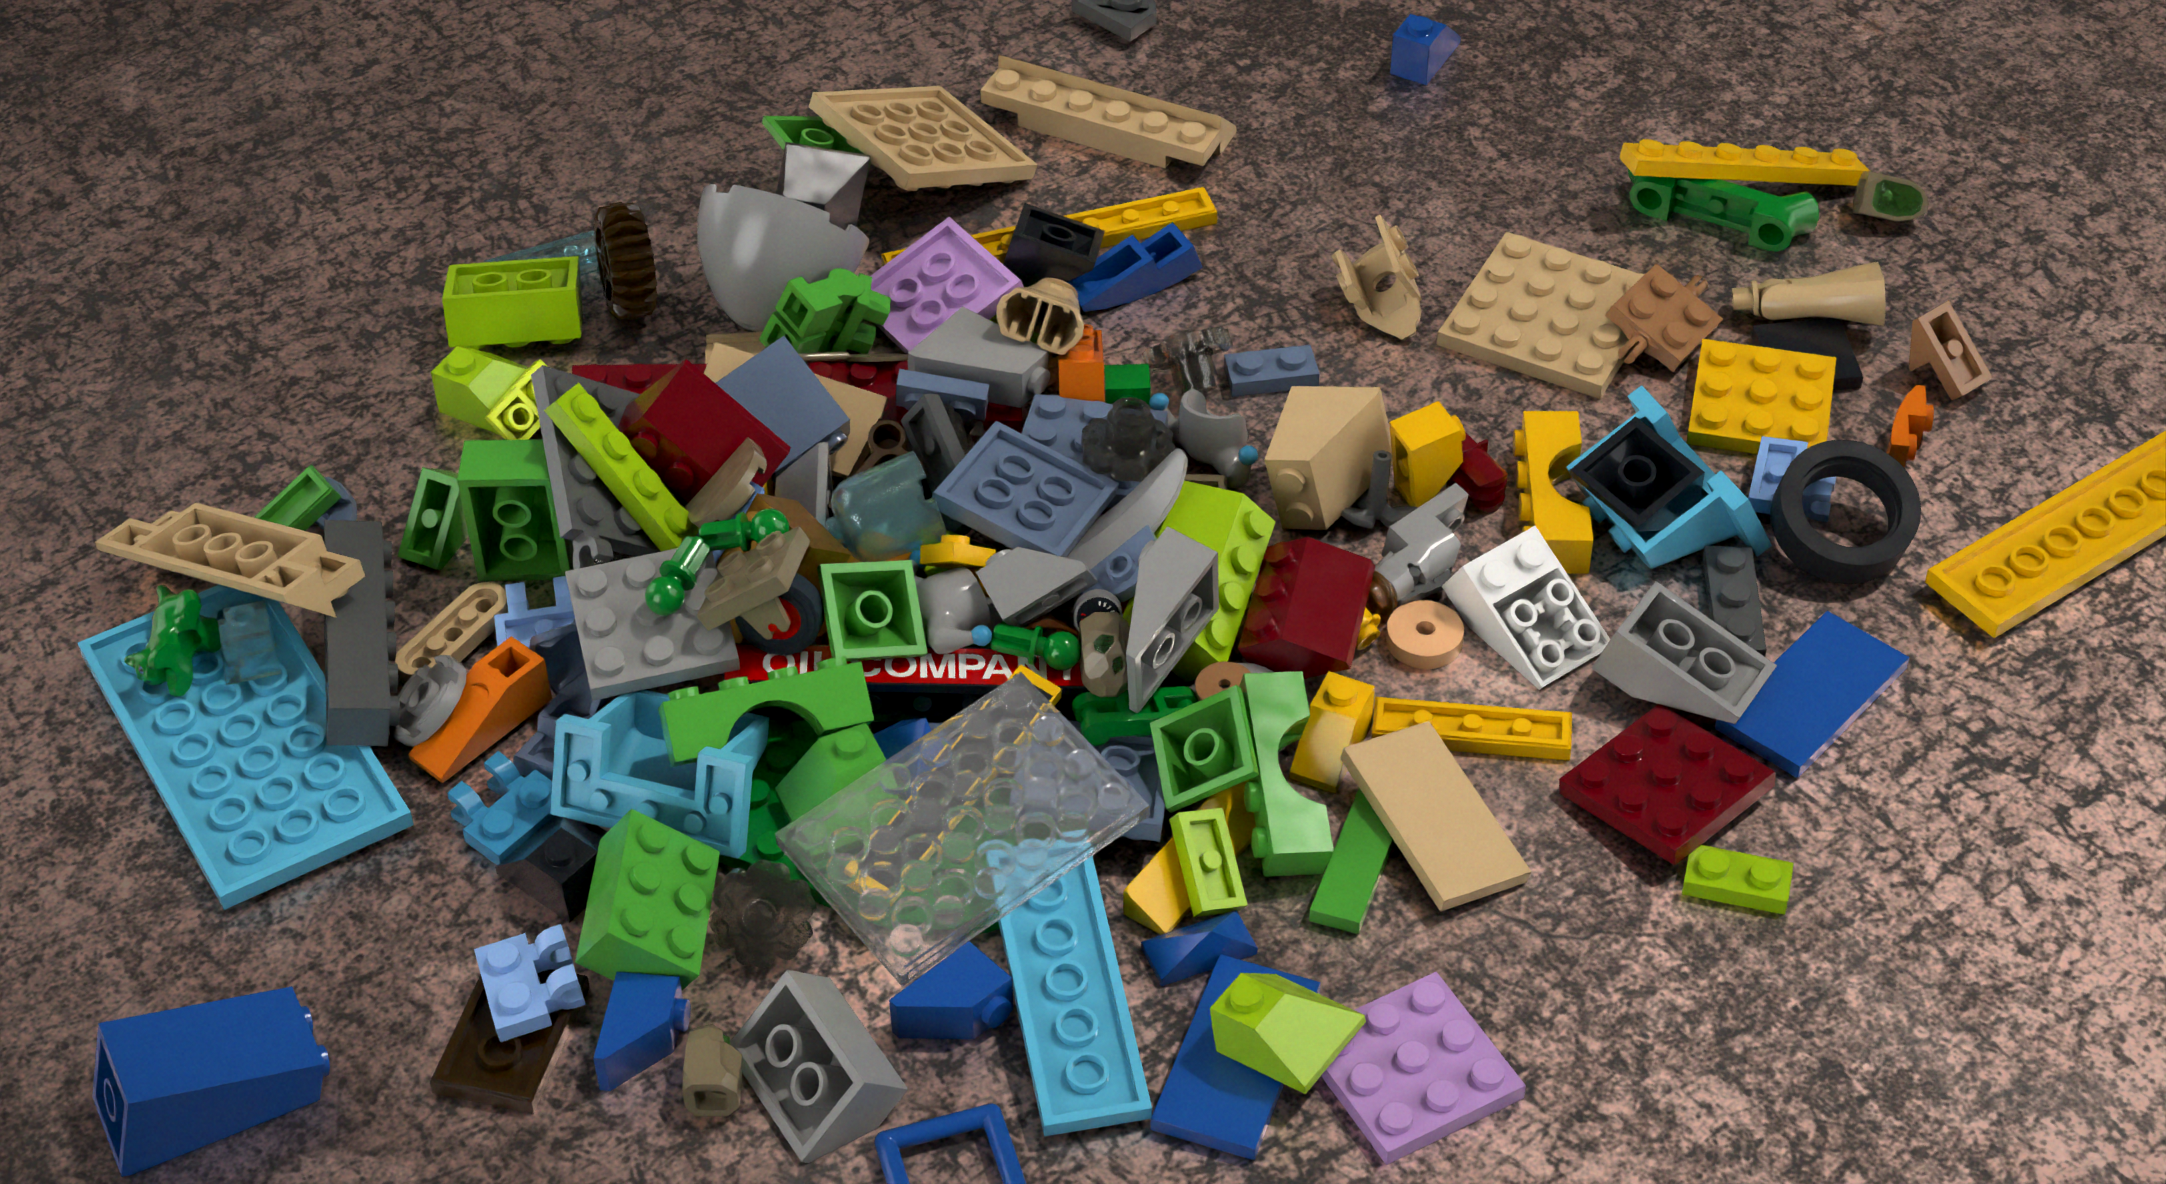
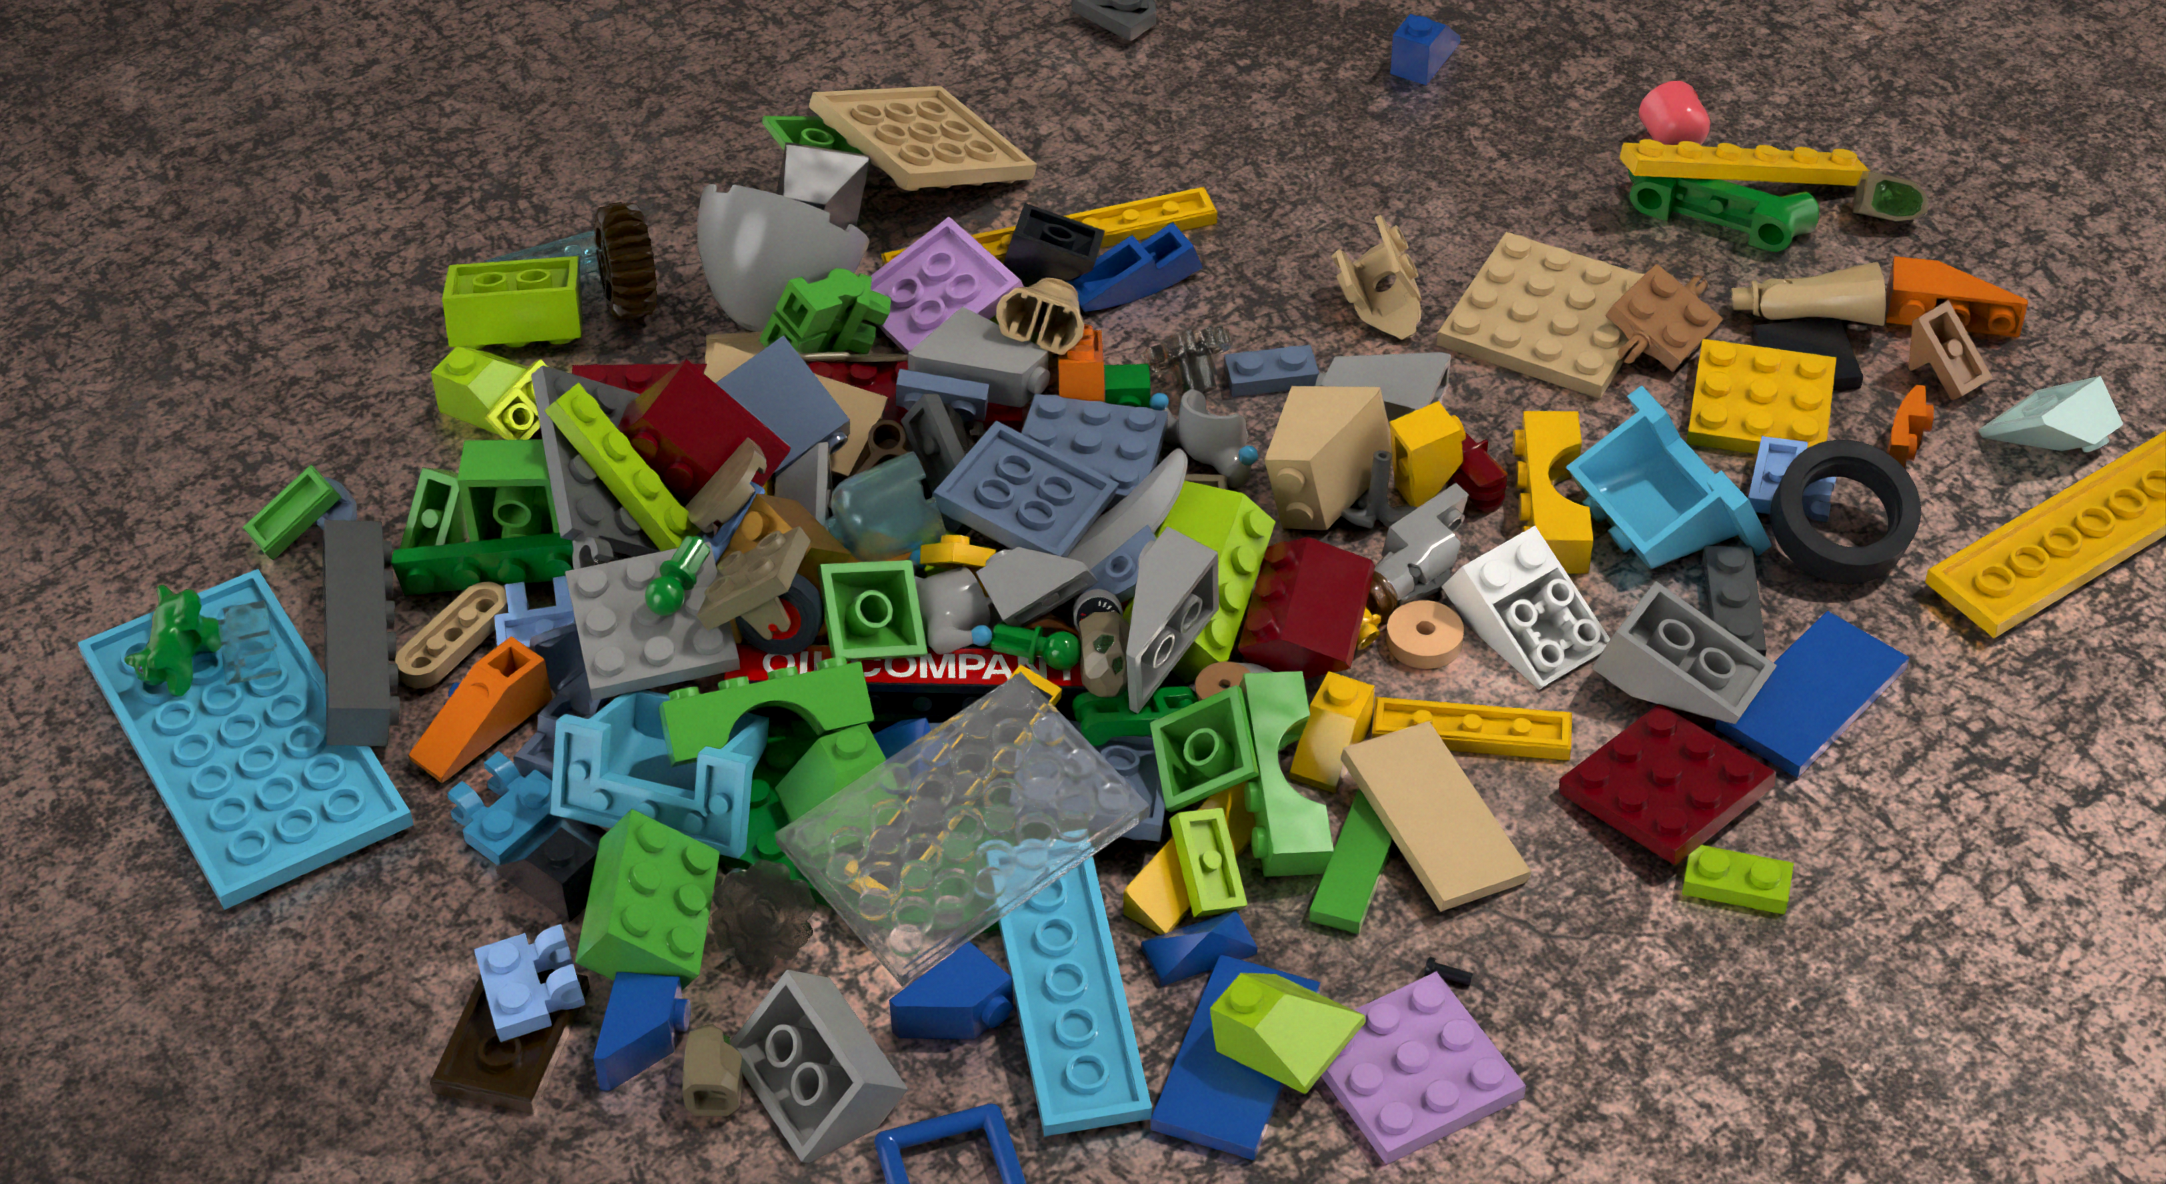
(203, 1074): blue slope -> none
(240, 555): tan slope -> none
(428, 700): light grey tile -> none
(494, 560): none -> green plate
(741, 532): green axle -> none
(1105, 115): tan slope -> none
(1126, 442): clear smoke plant -> none
(1404, 379): none -> light grey slope
(1447, 972): none -> black piece
(1641, 477): black slope -> none
(1674, 114): none -> coral helmet
(1924, 284): none -> orange slope
(2059, 418): none -> light aqua slope

